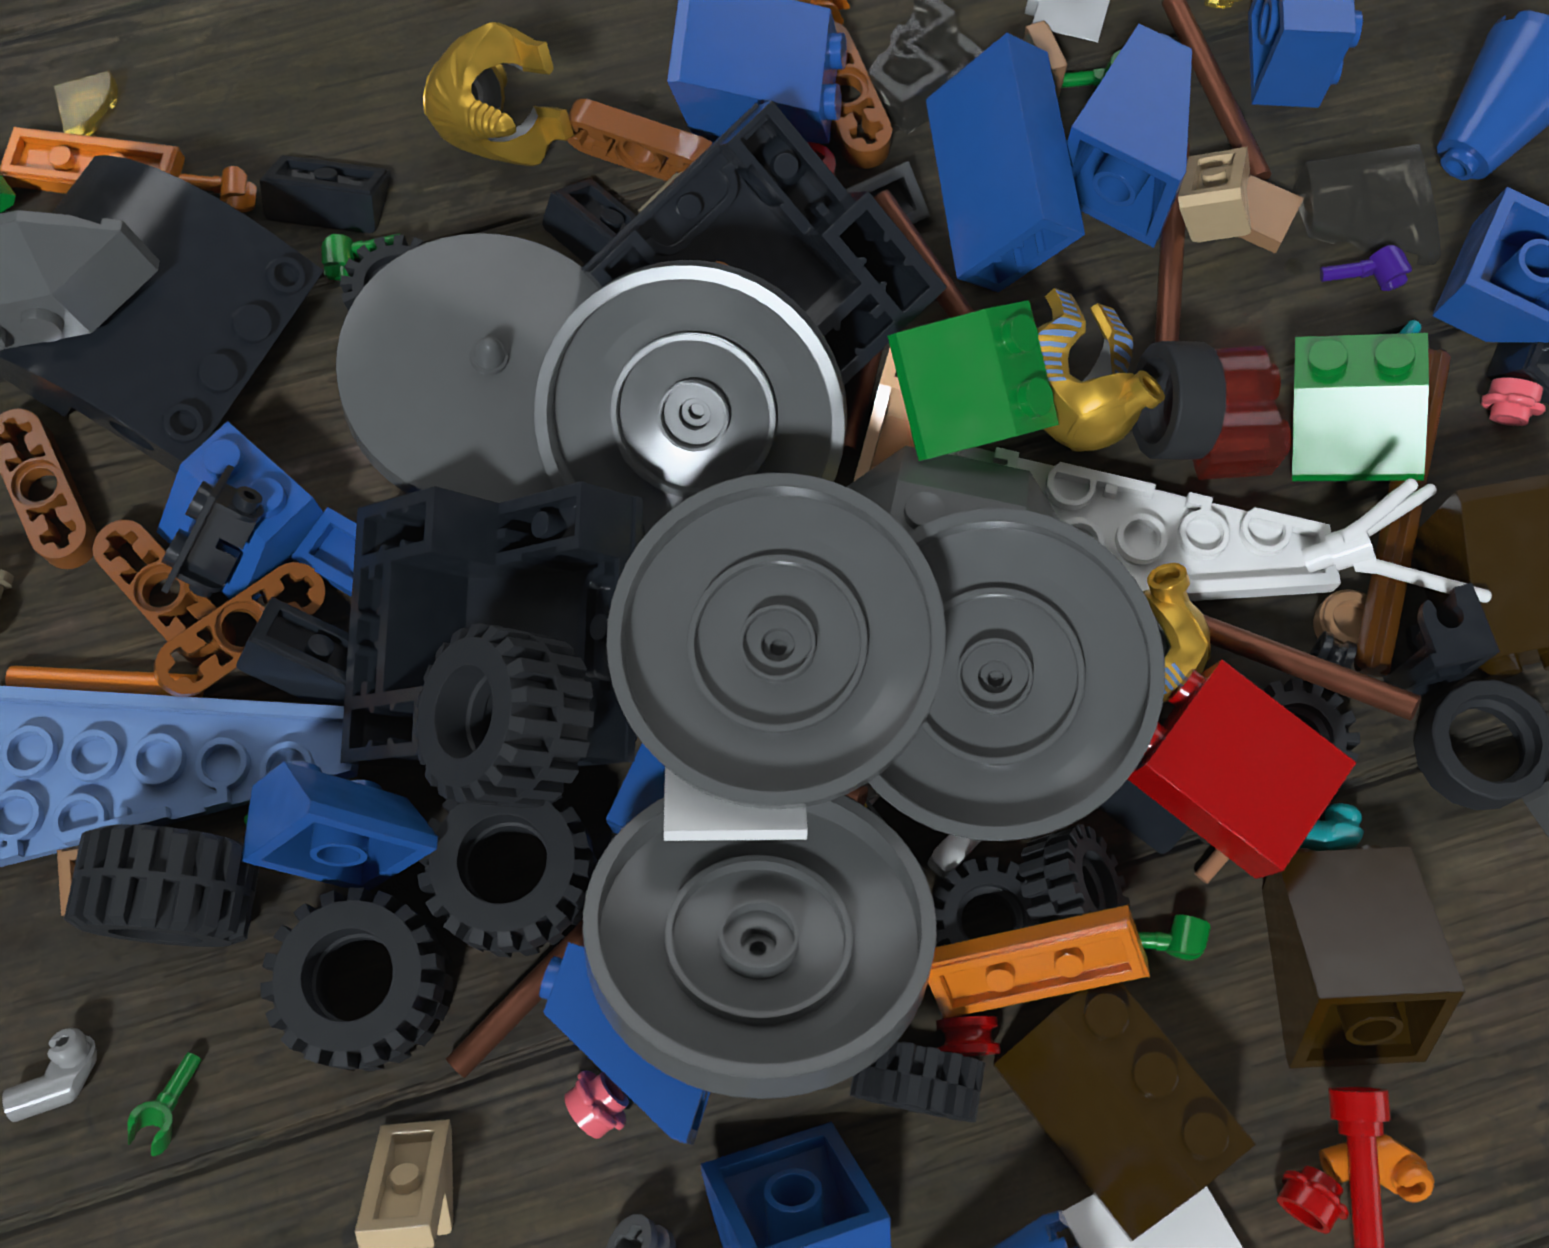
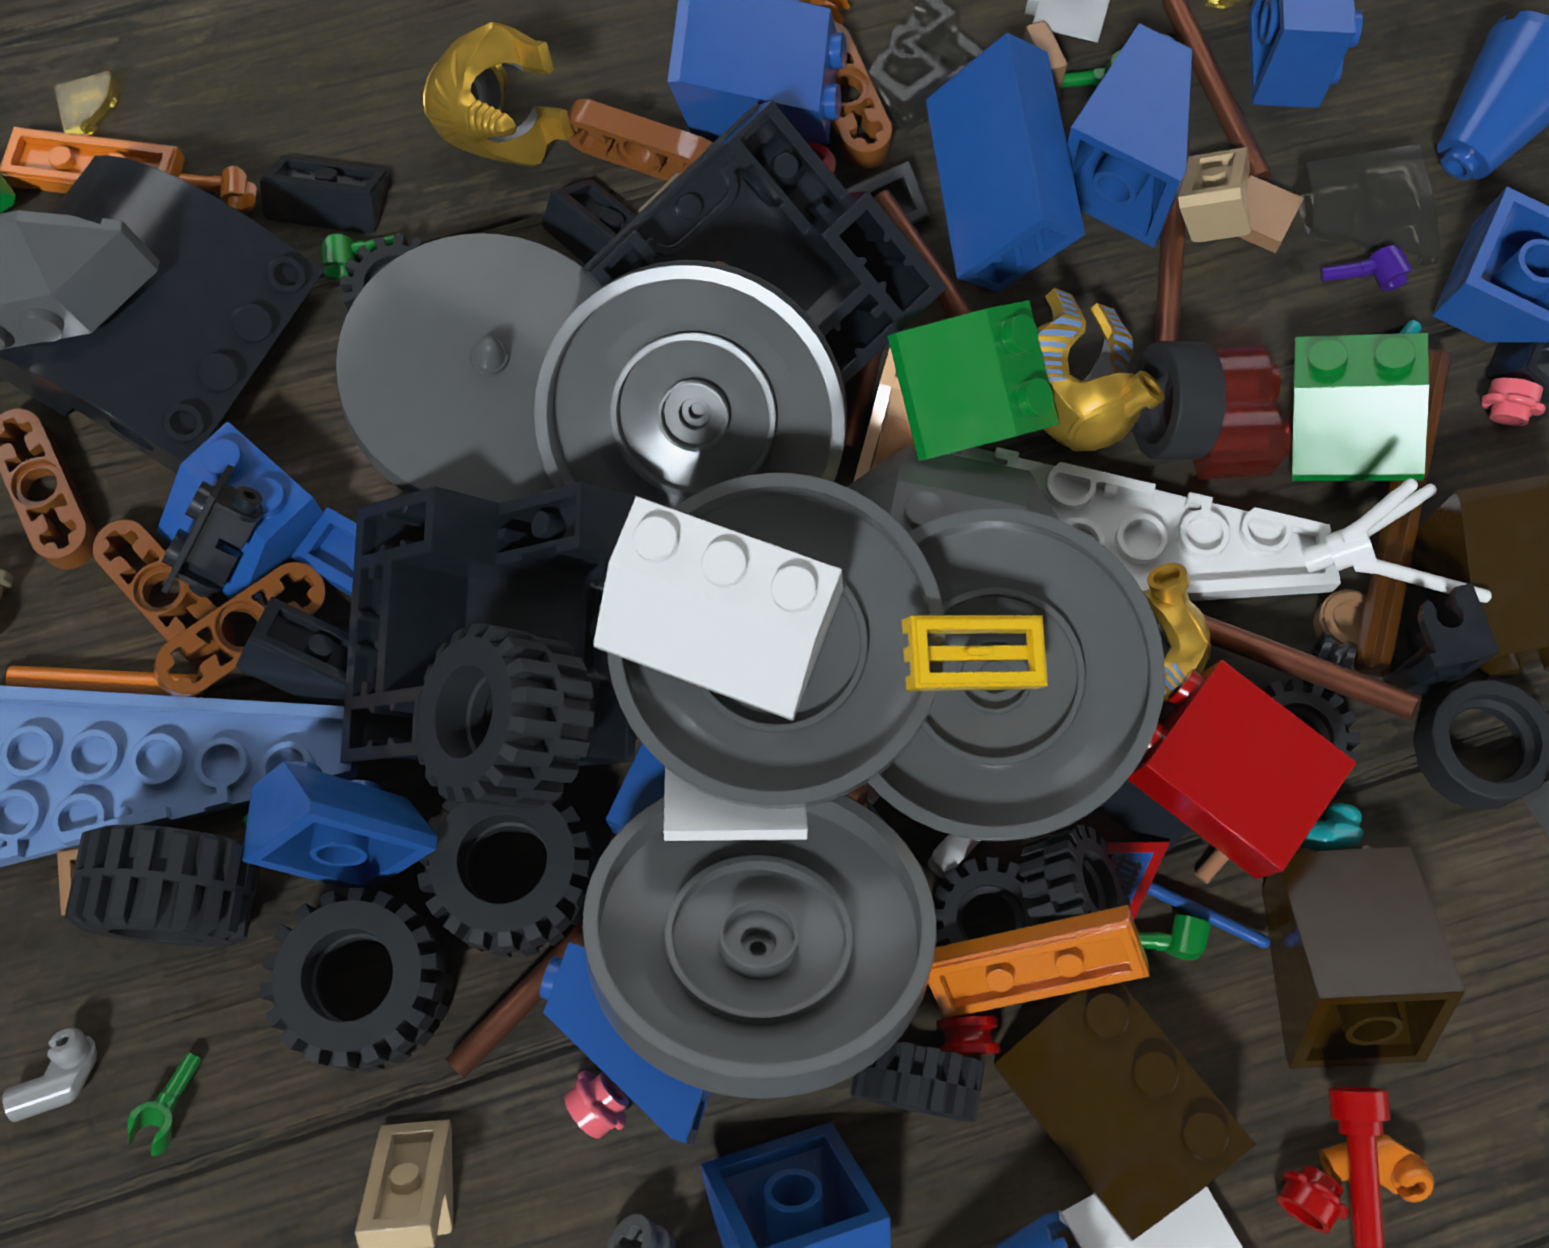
(716, 607): none -> white slope
(920, 654): none -> yellow tile
(1139, 864): none -> piece

